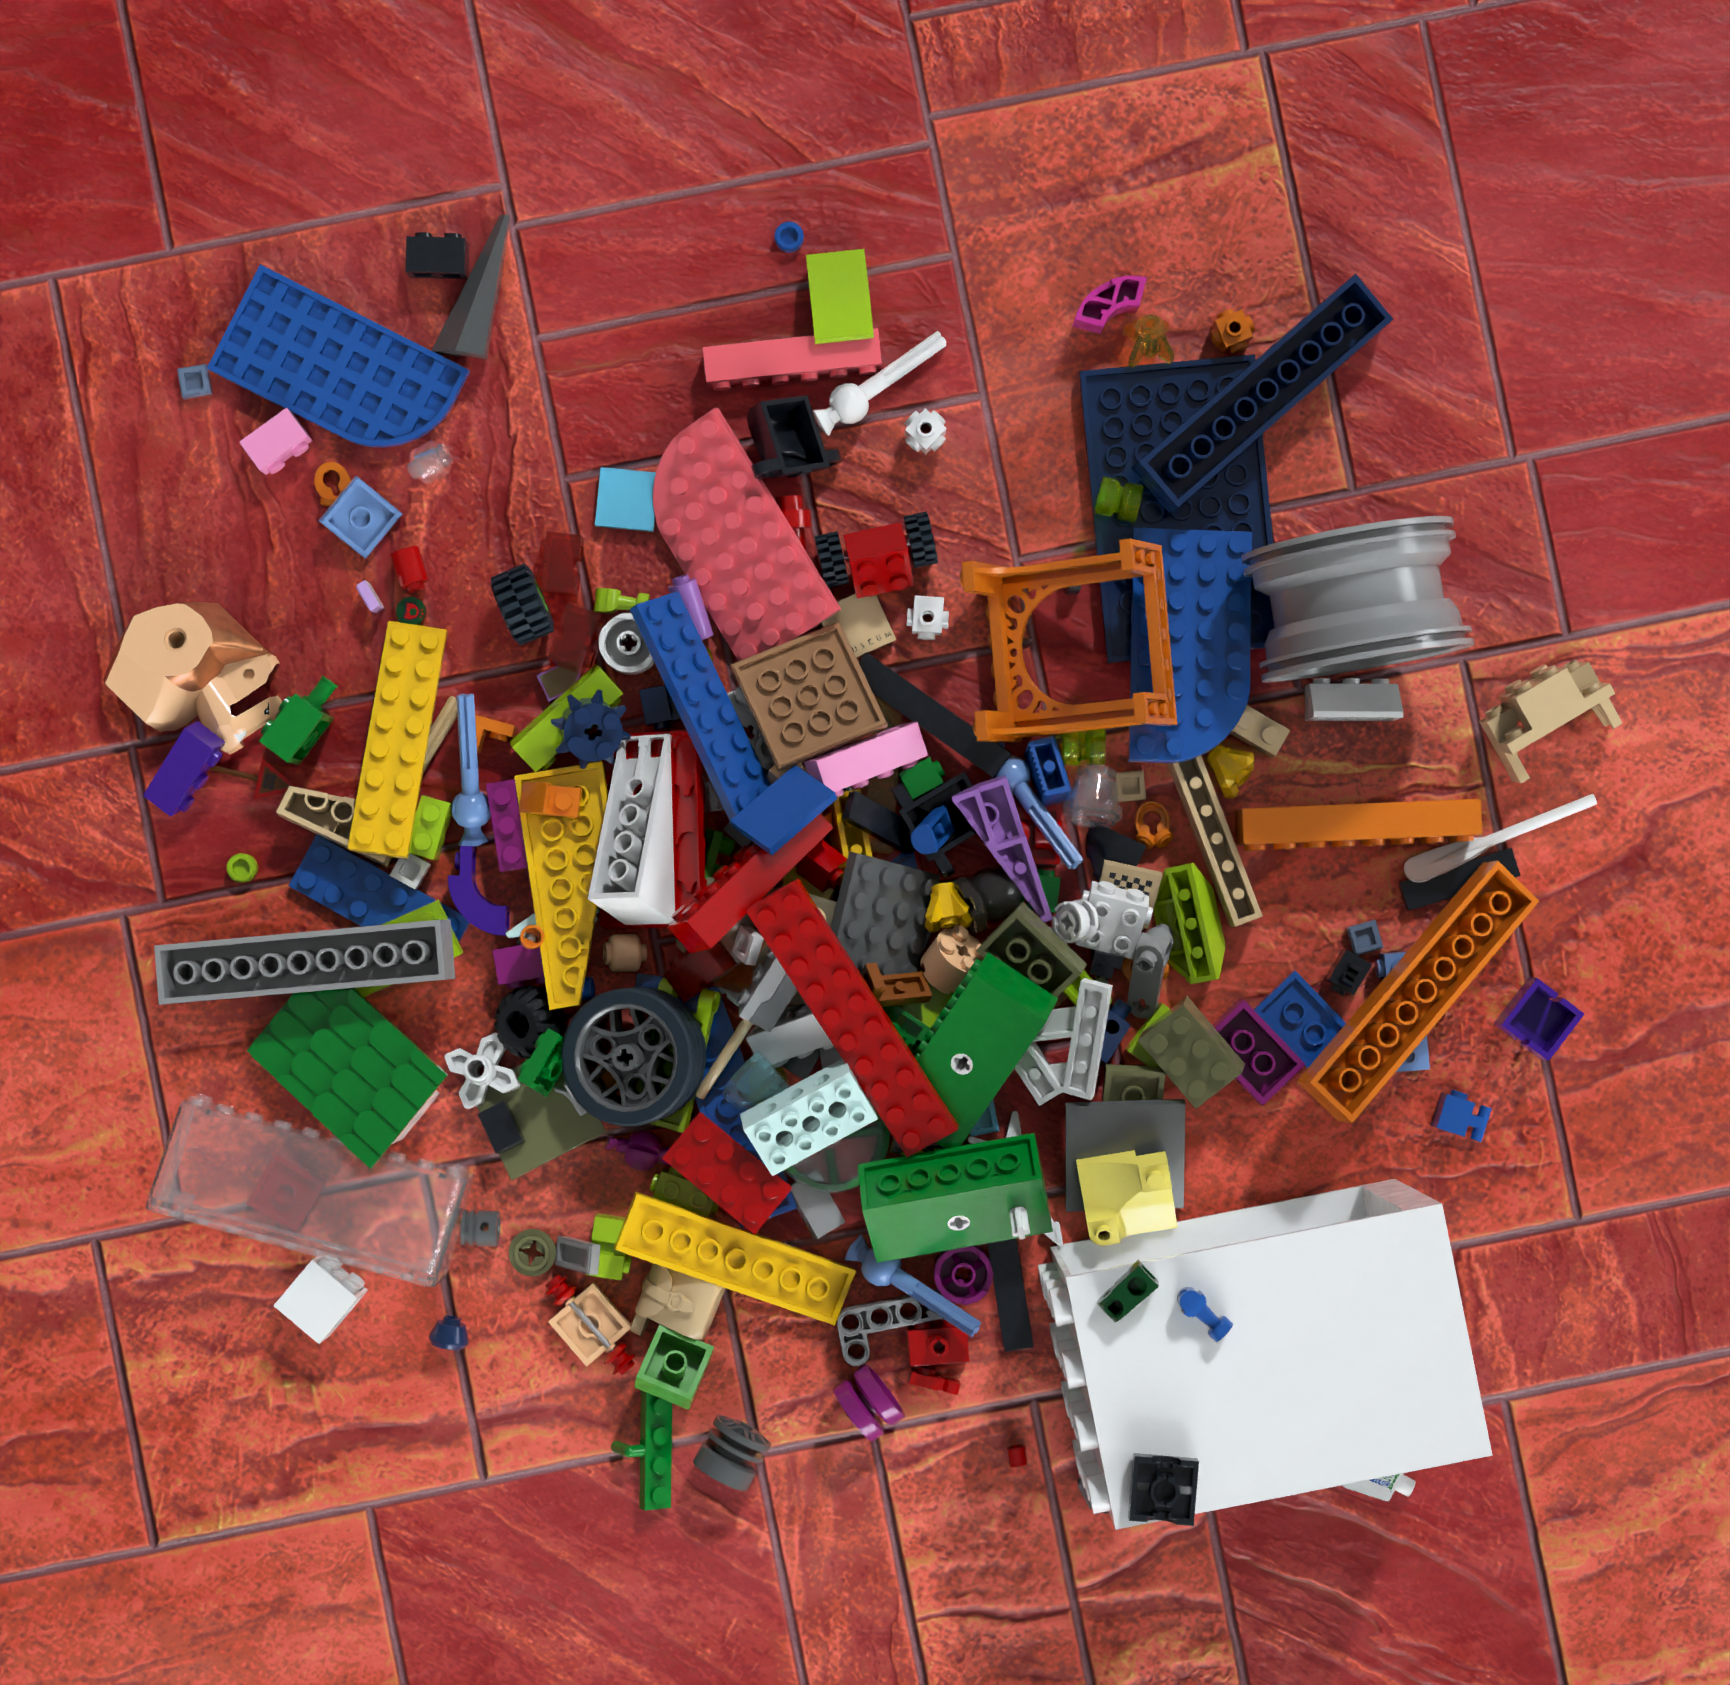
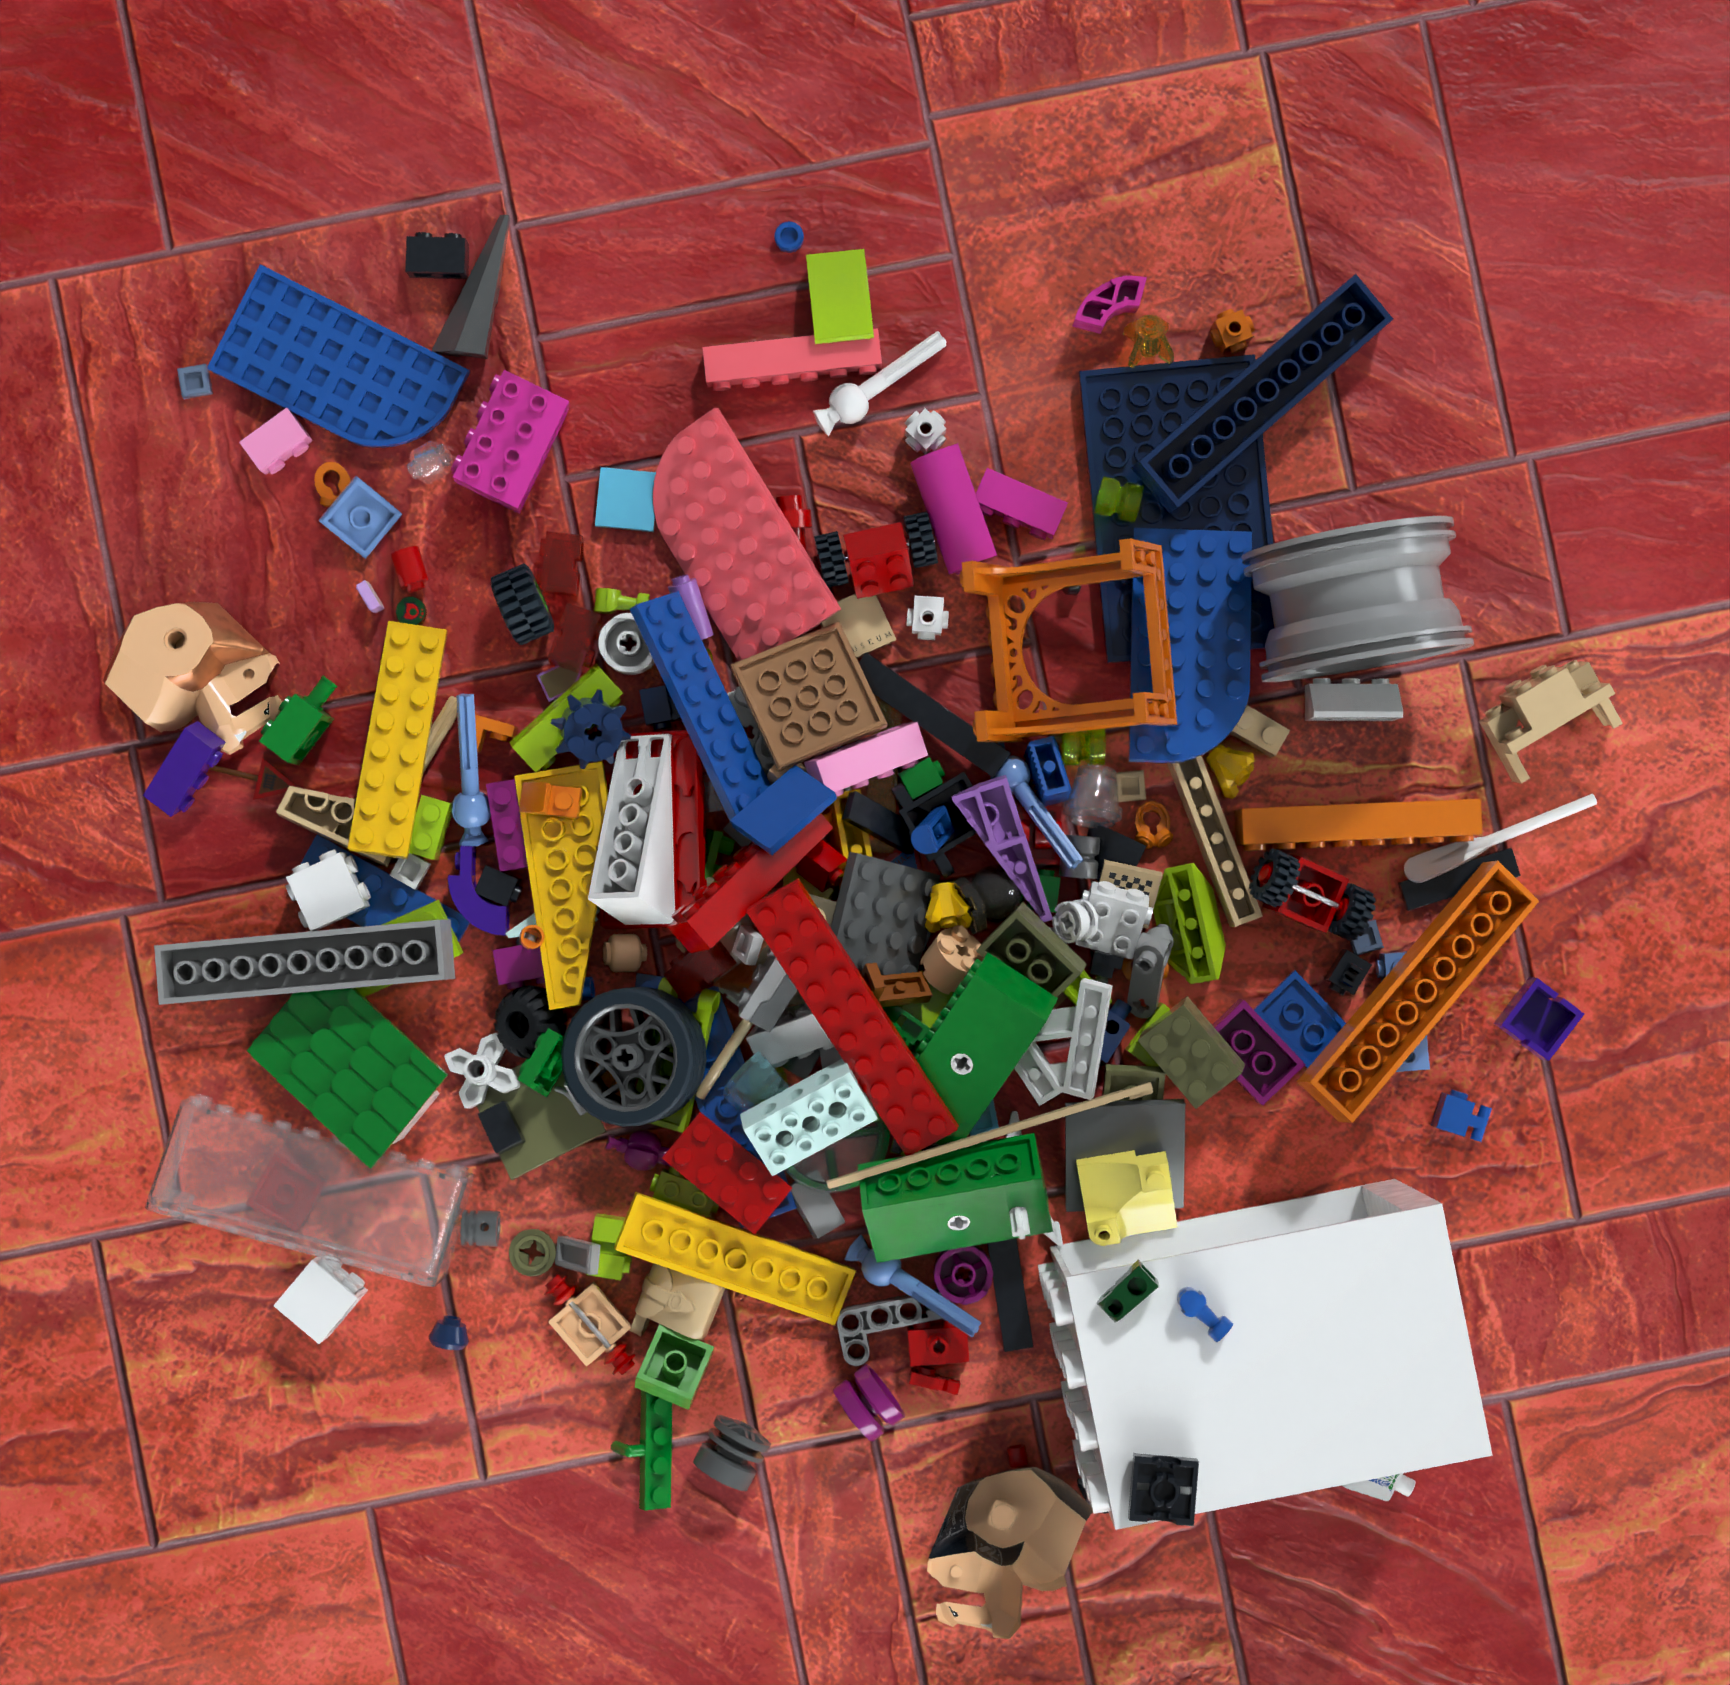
(242, 867): lime tile -> none
(327, 890): none -> white brick
(499, 886): none -> black brick
(510, 441): none -> dark pink brick
(788, 439): black piece -> none
(953, 508): none -> dark pink brick
(1004, 1536): none -> light nougat piece
(1020, 504): none -> dark pink brick
(1088, 848): none -> flat silver wheel
(1132, 1093): none -> tan piece
(1311, 895): none -> brick

